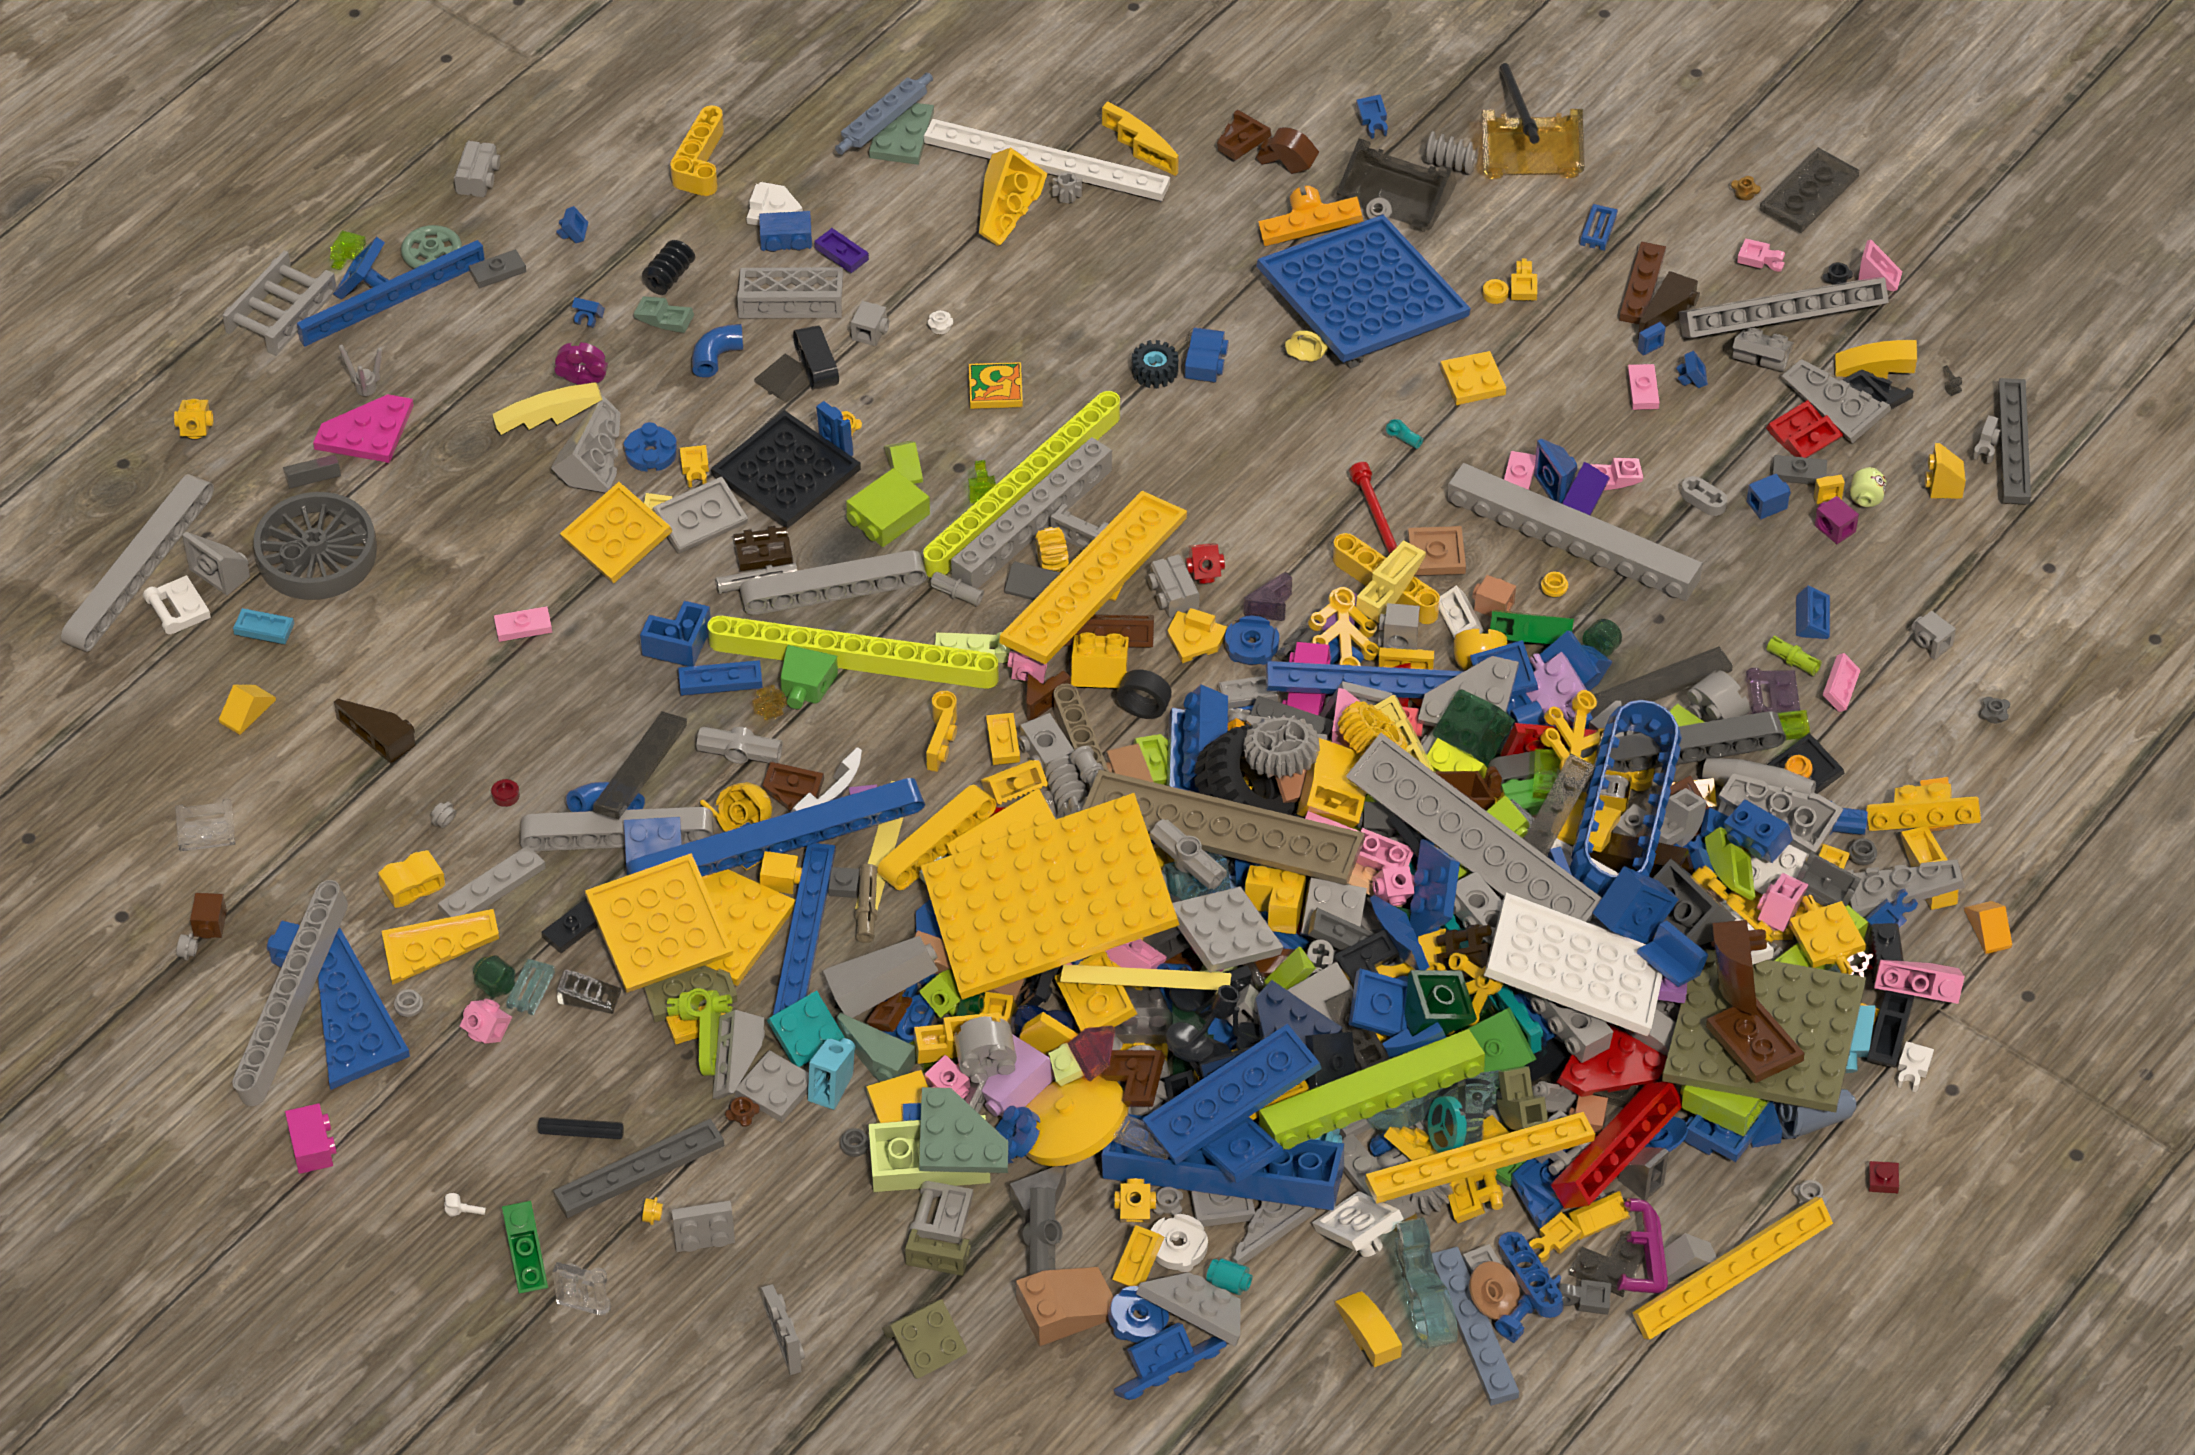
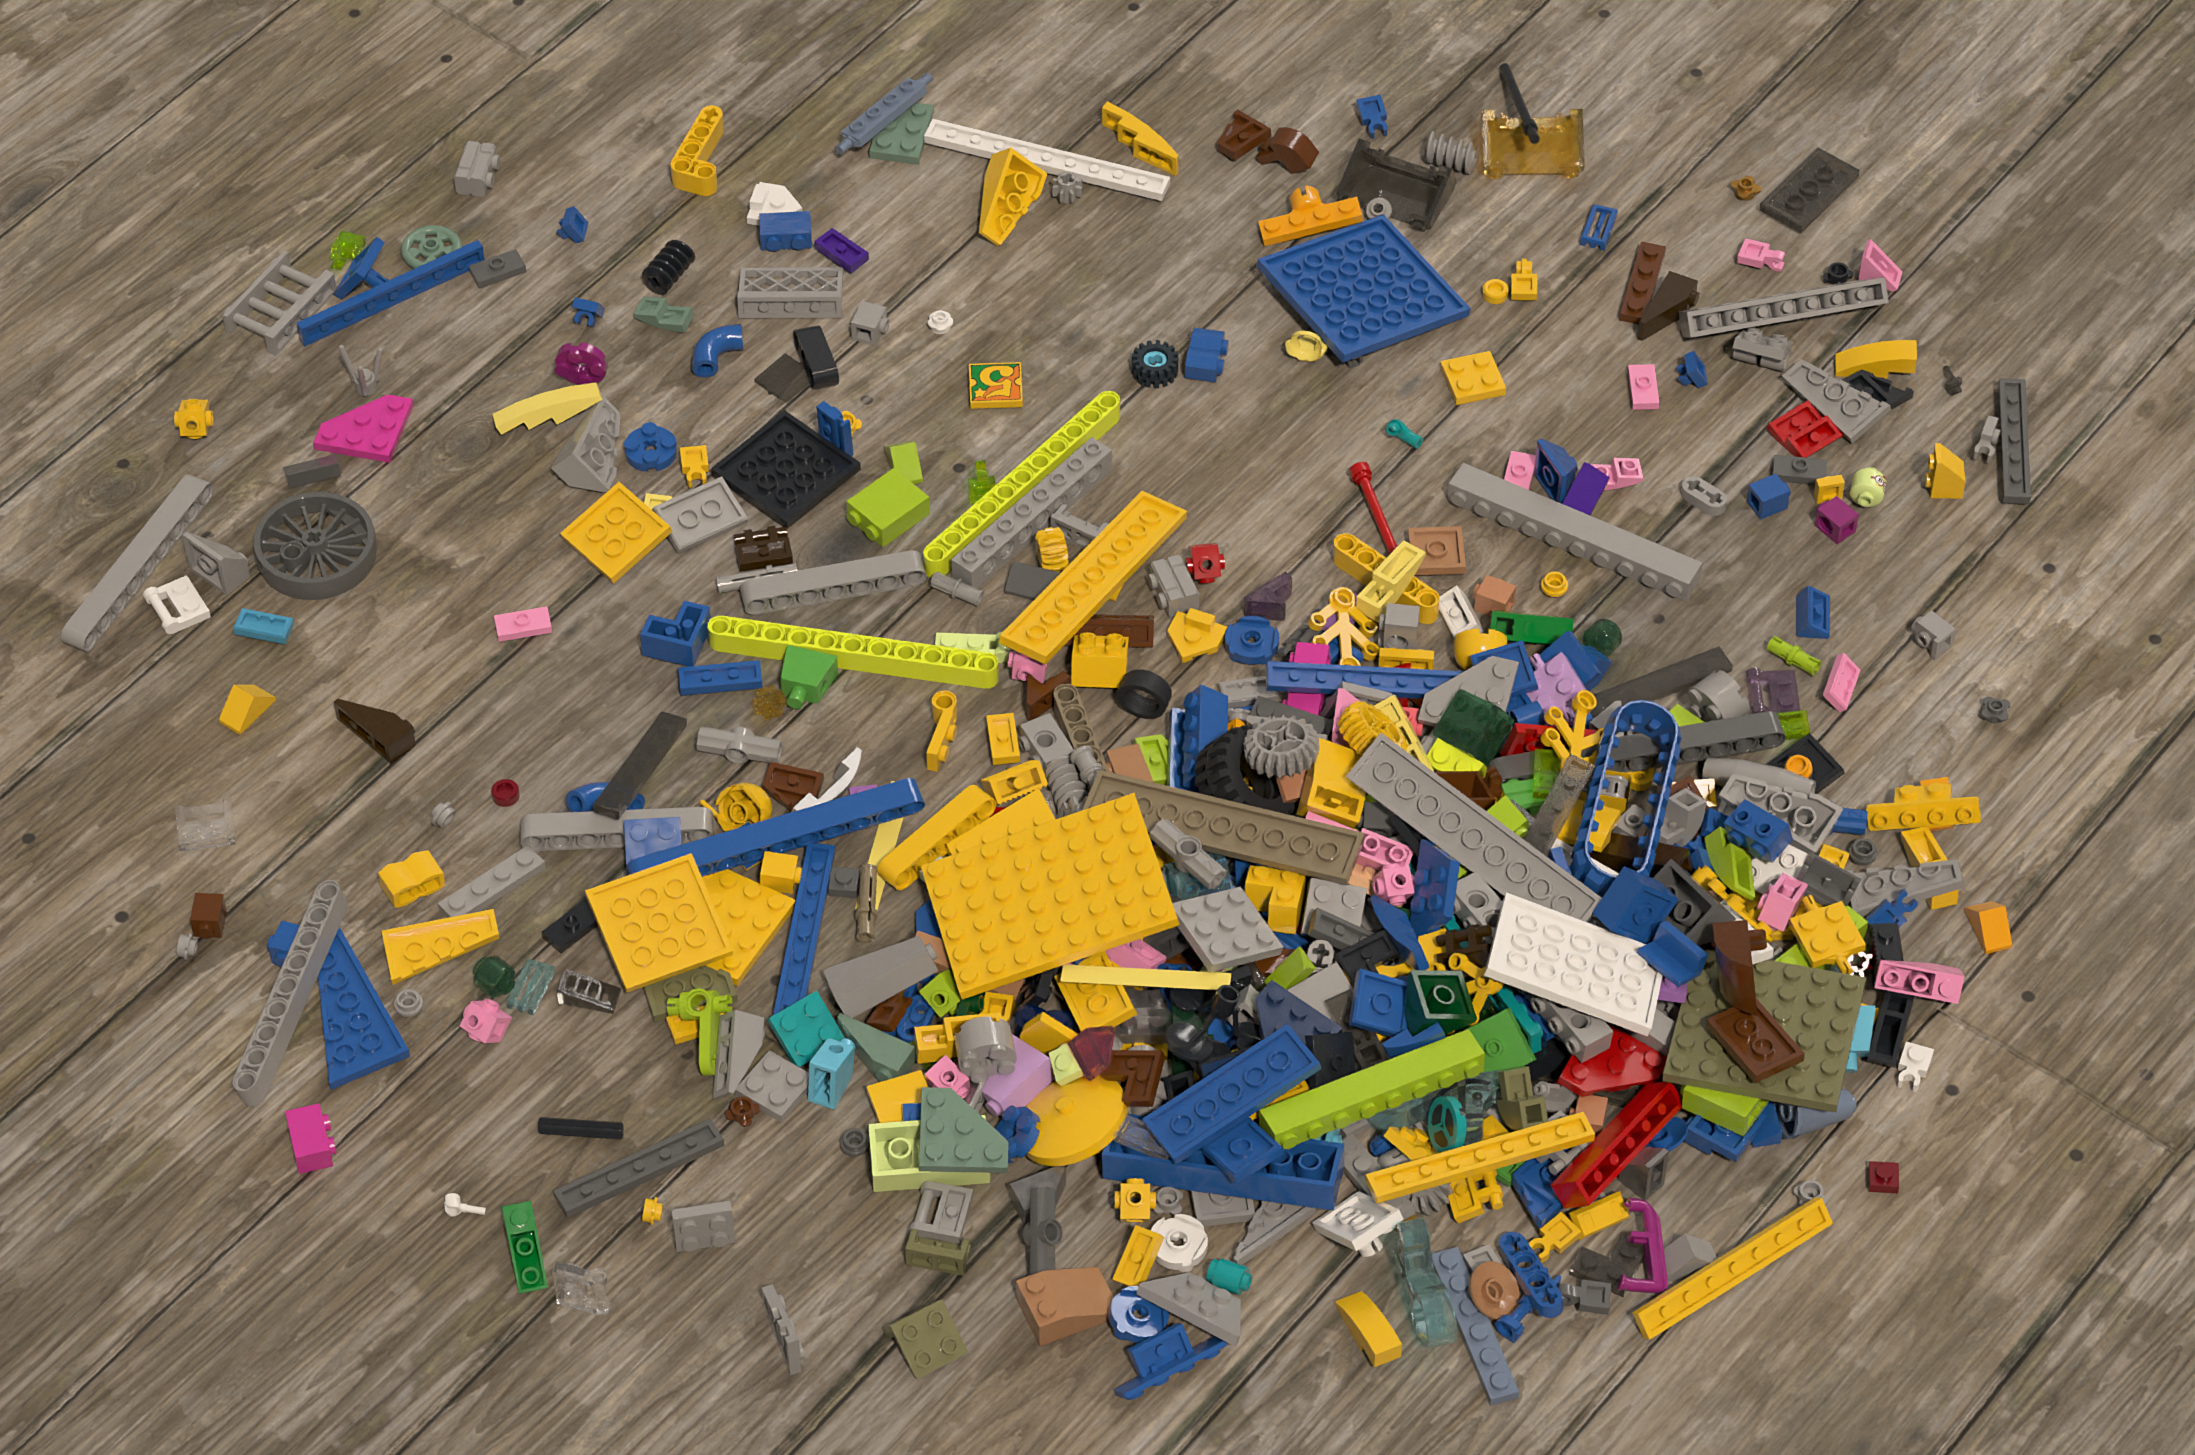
(1651, 338): blue tile -> none

